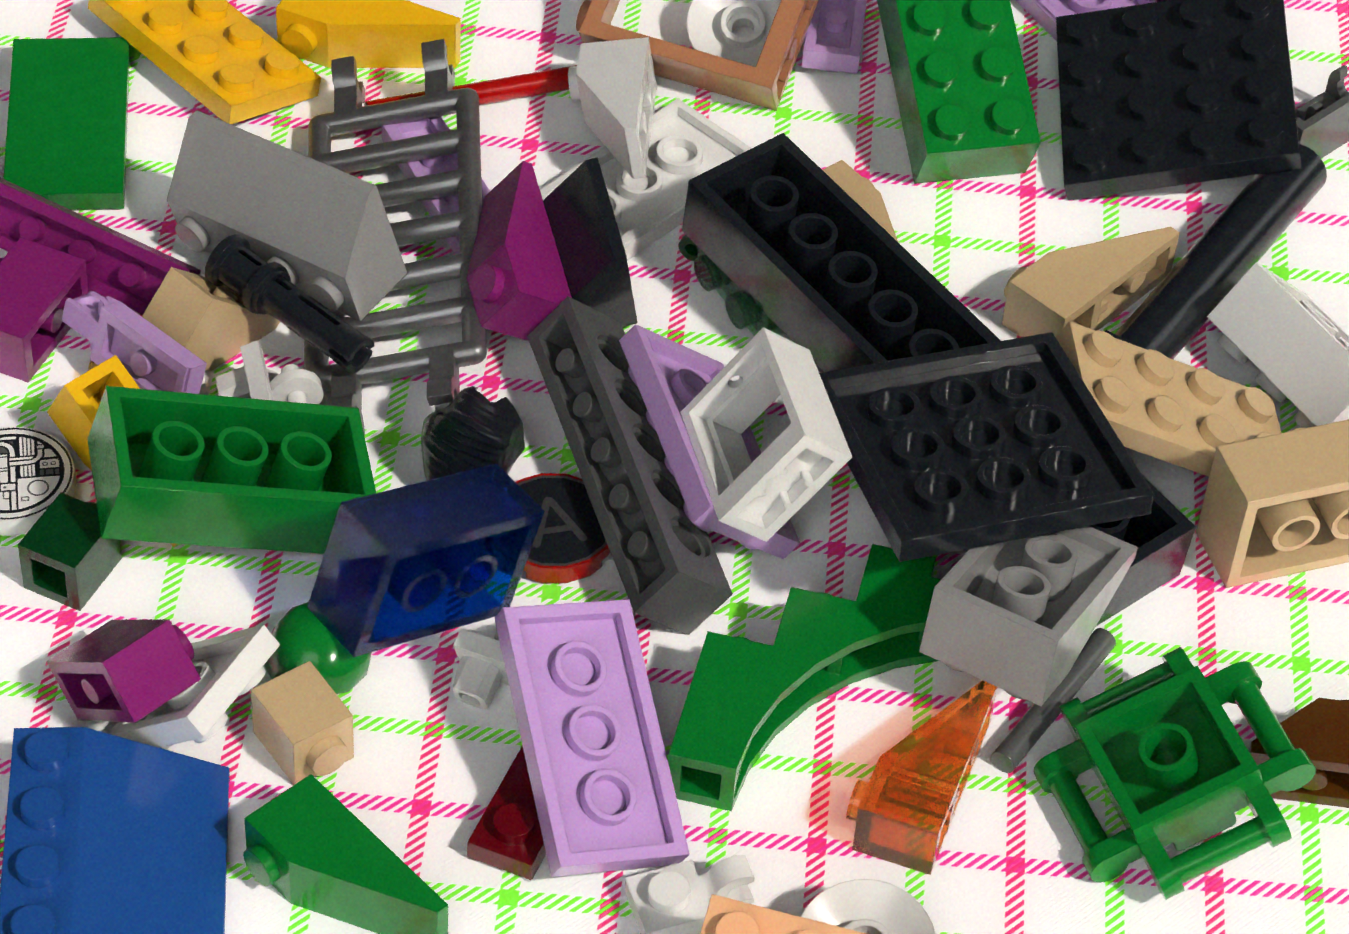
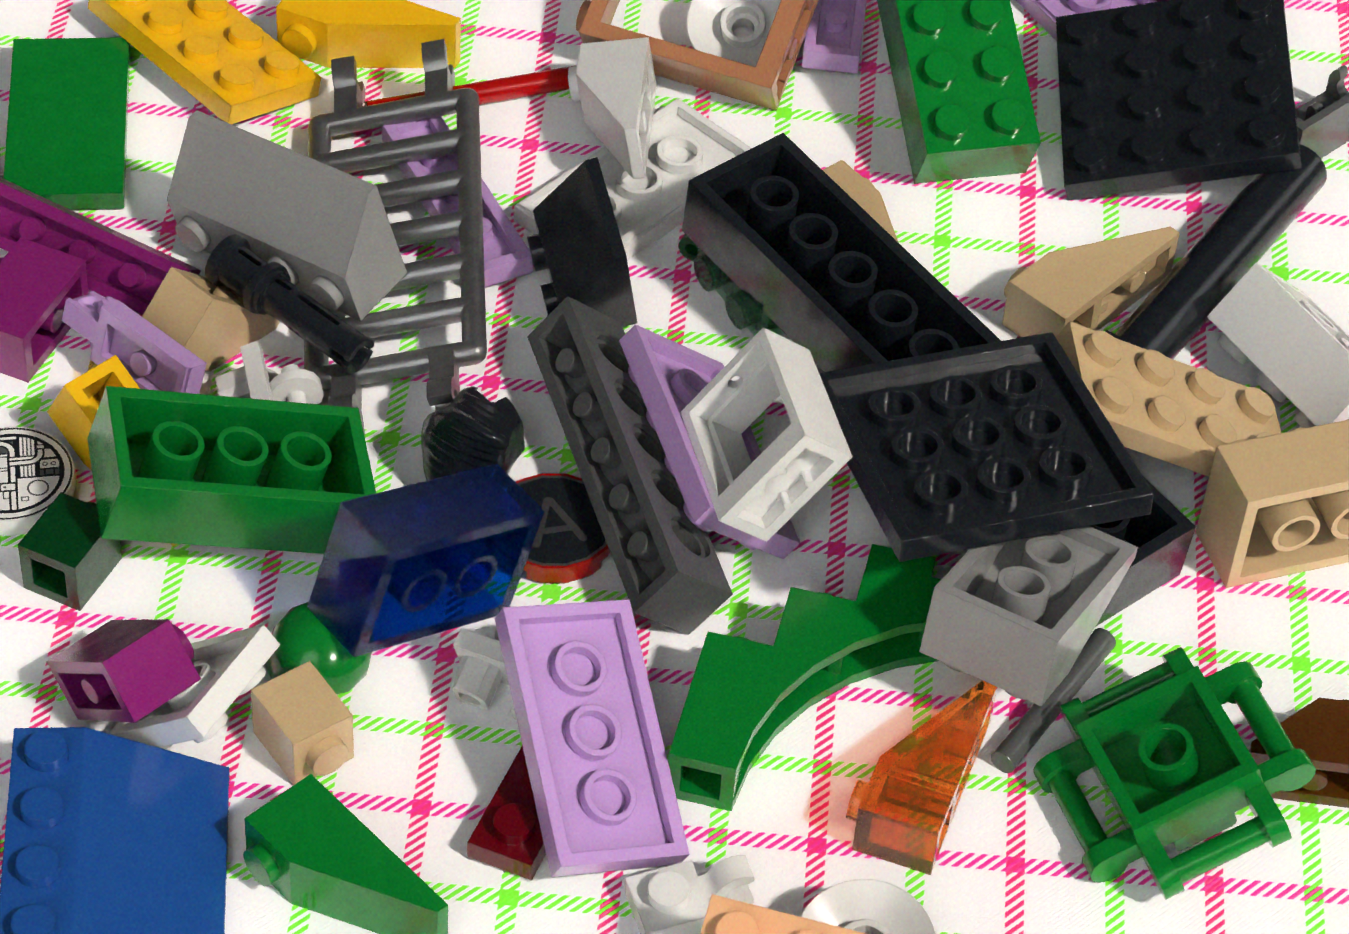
(515, 259): magenta slope -> none

